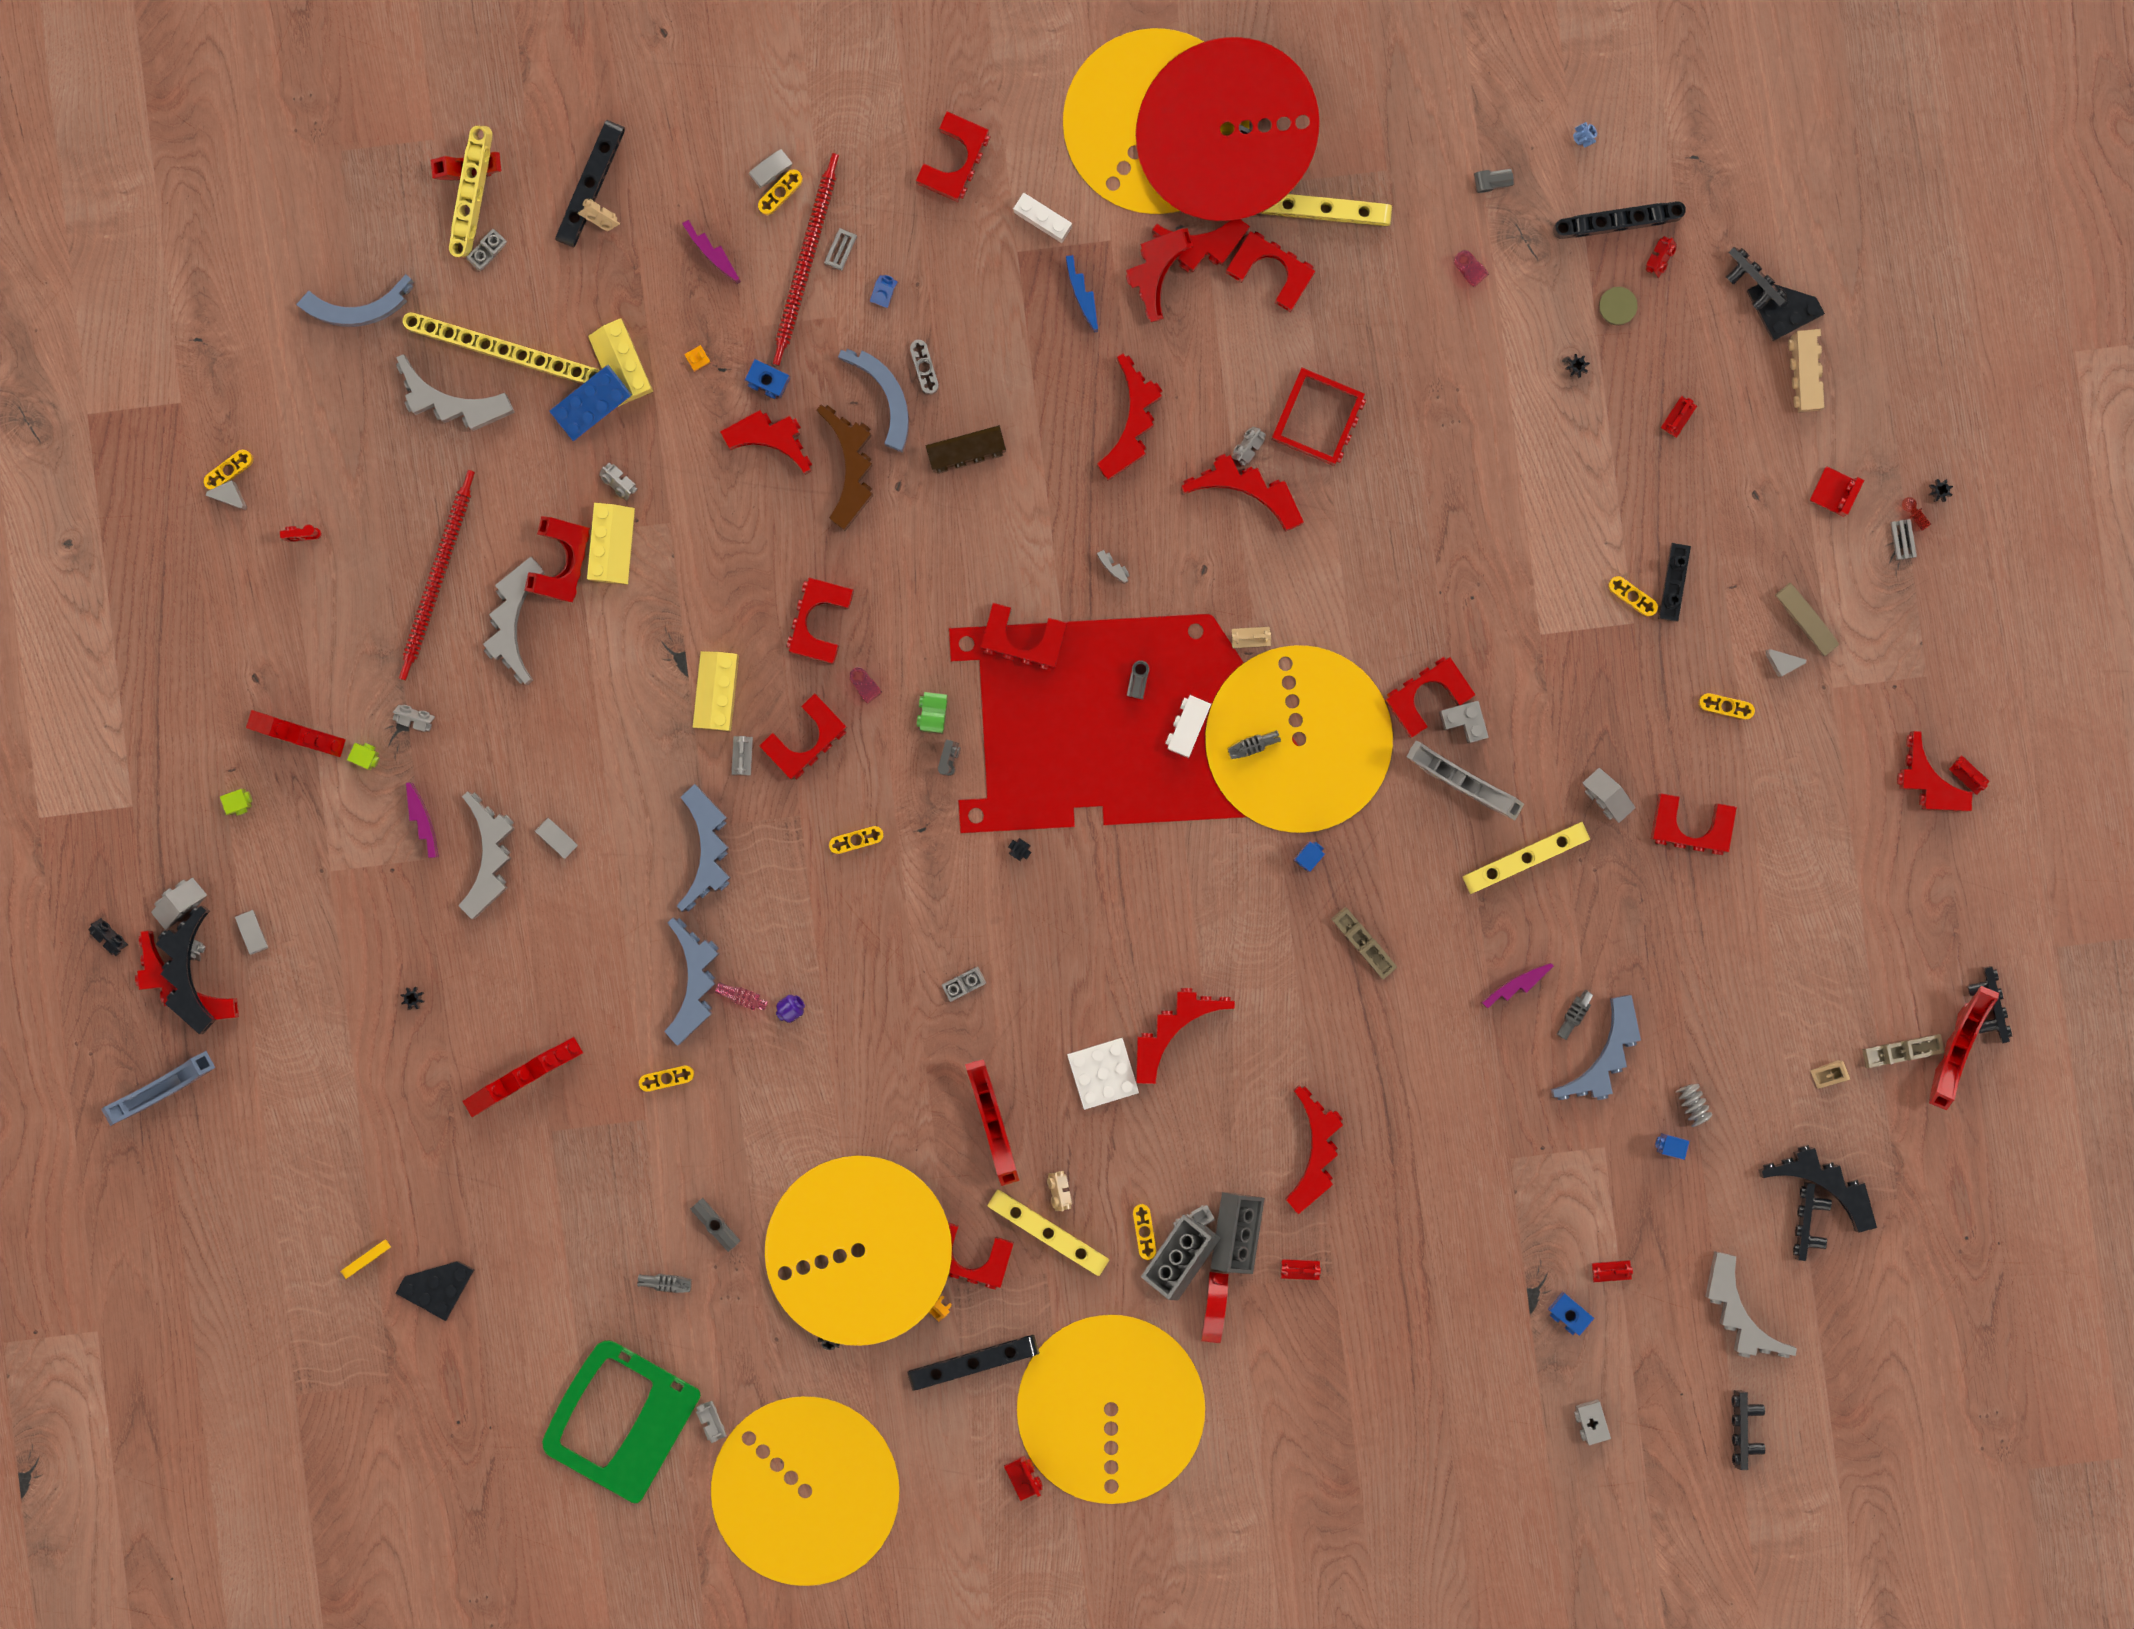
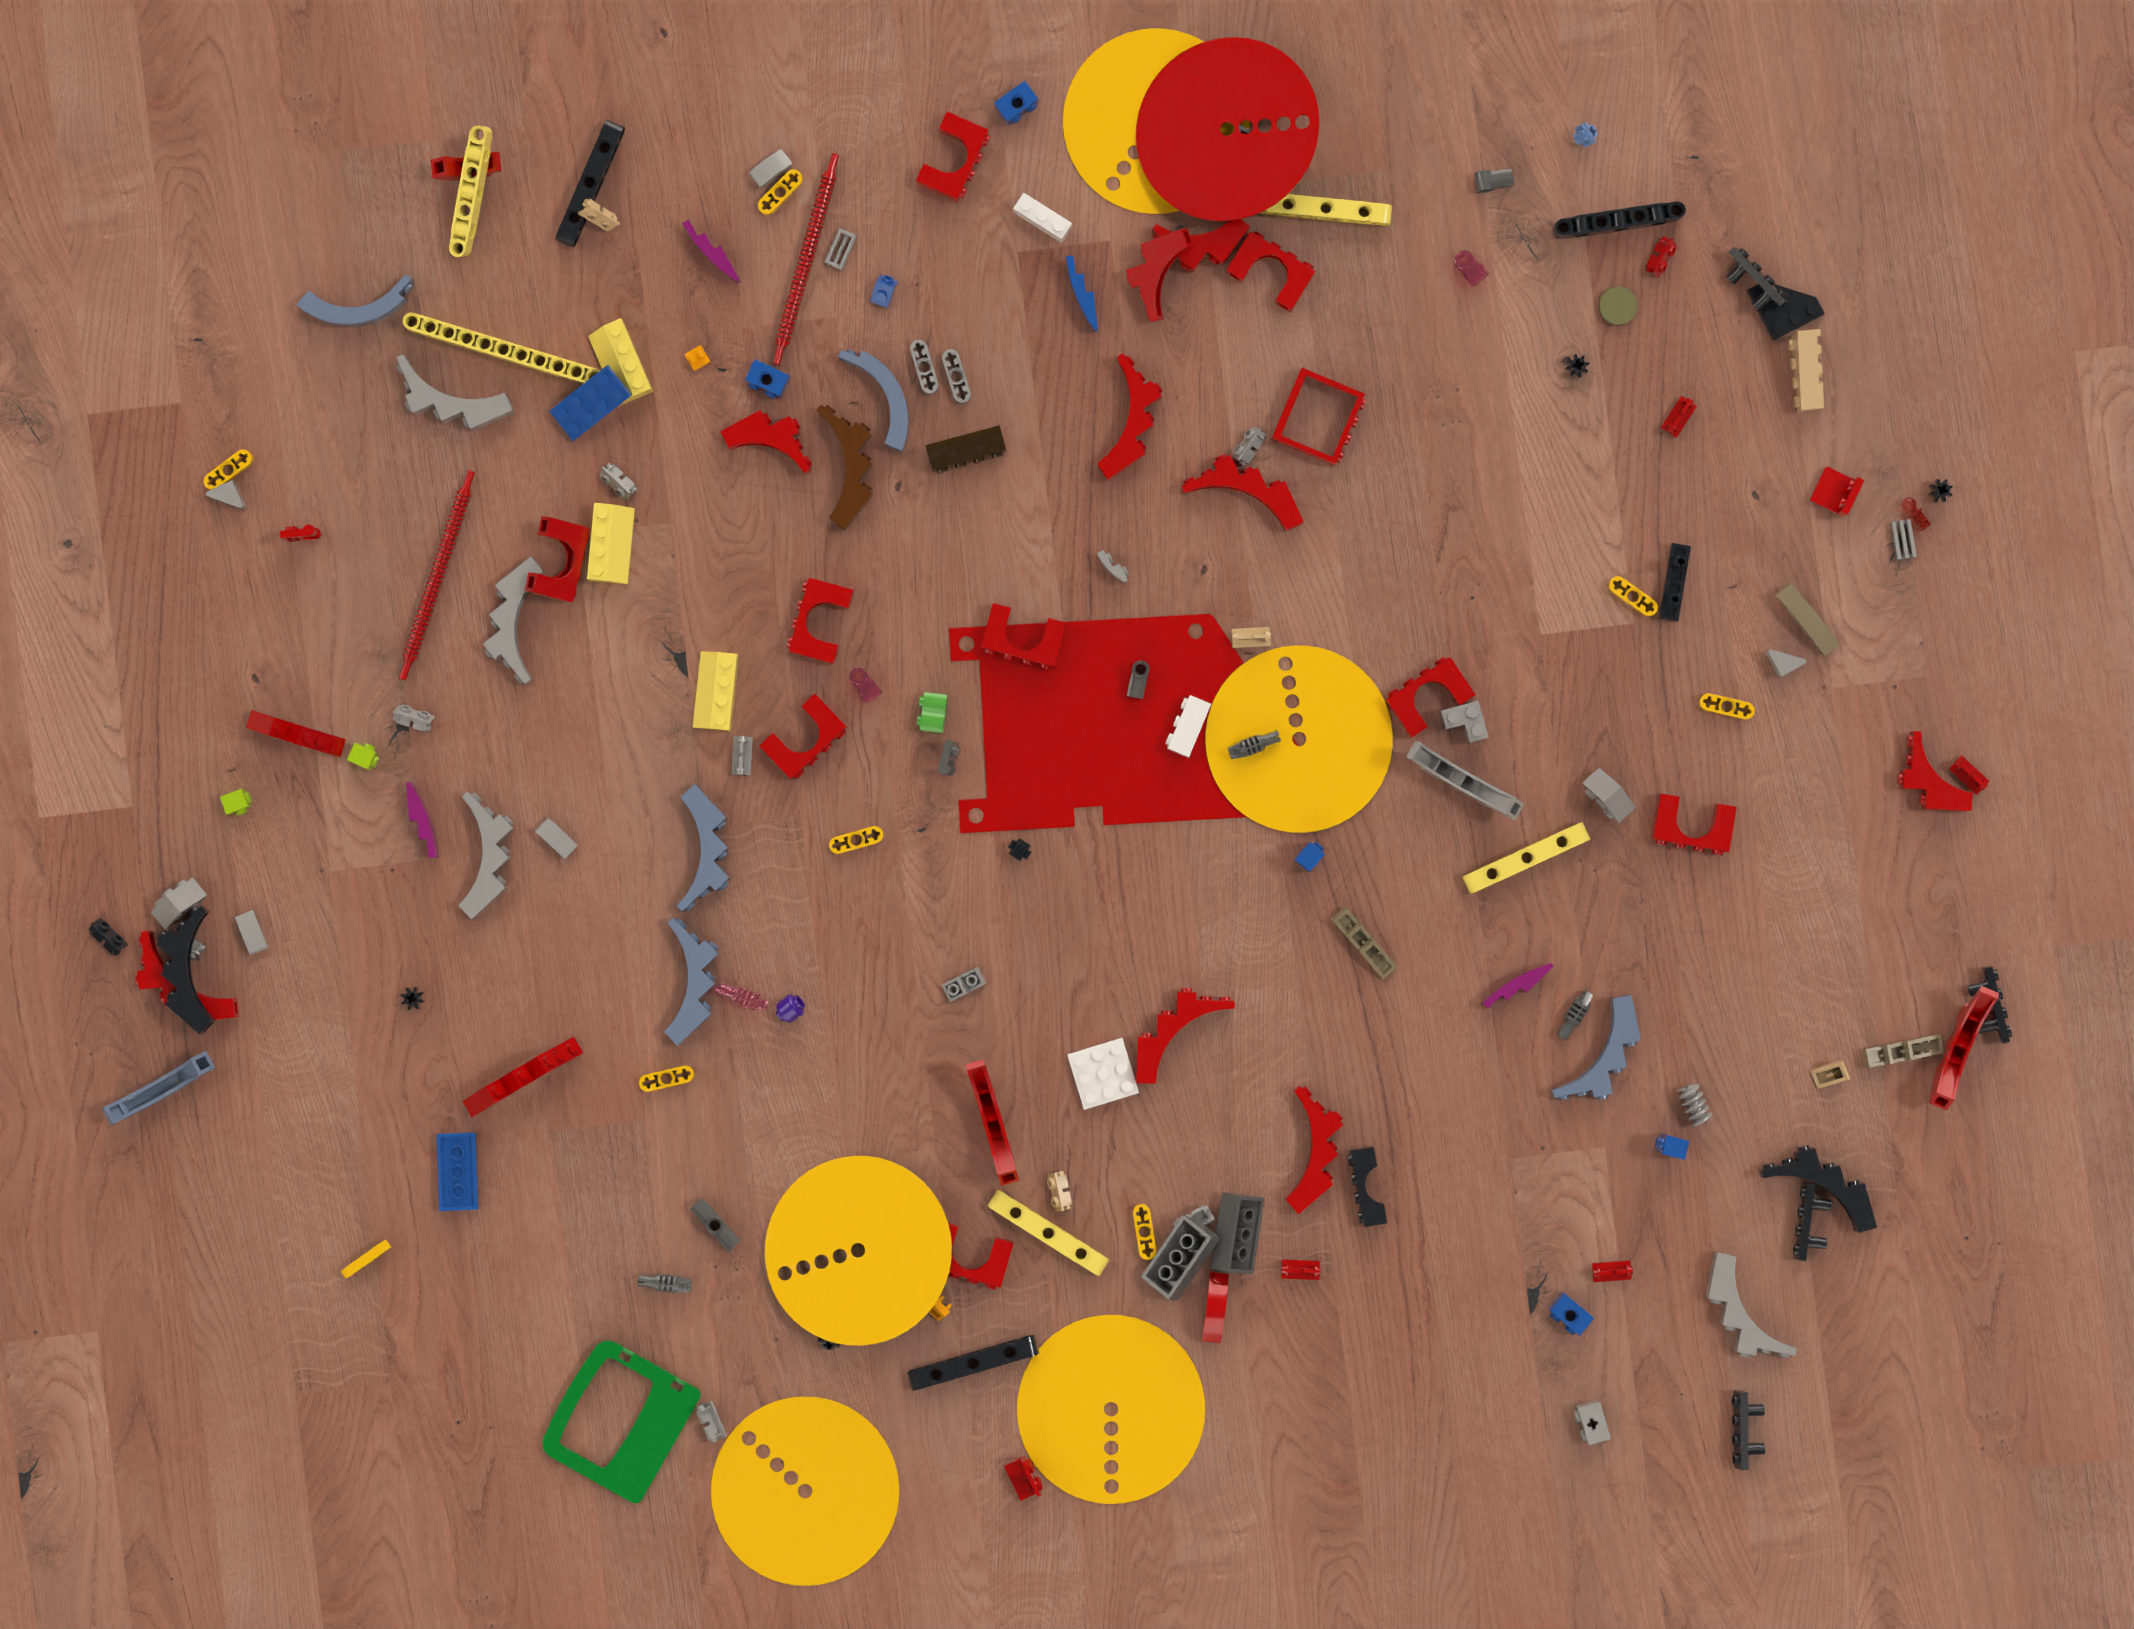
(436, 1288): black plate -> none
(457, 1171): none -> blue plate
(486, 250): light grey slope -> none
(947, 365): none -> light grey beam
(1022, 93): none -> blue brick
(1363, 1162): none -> black arch

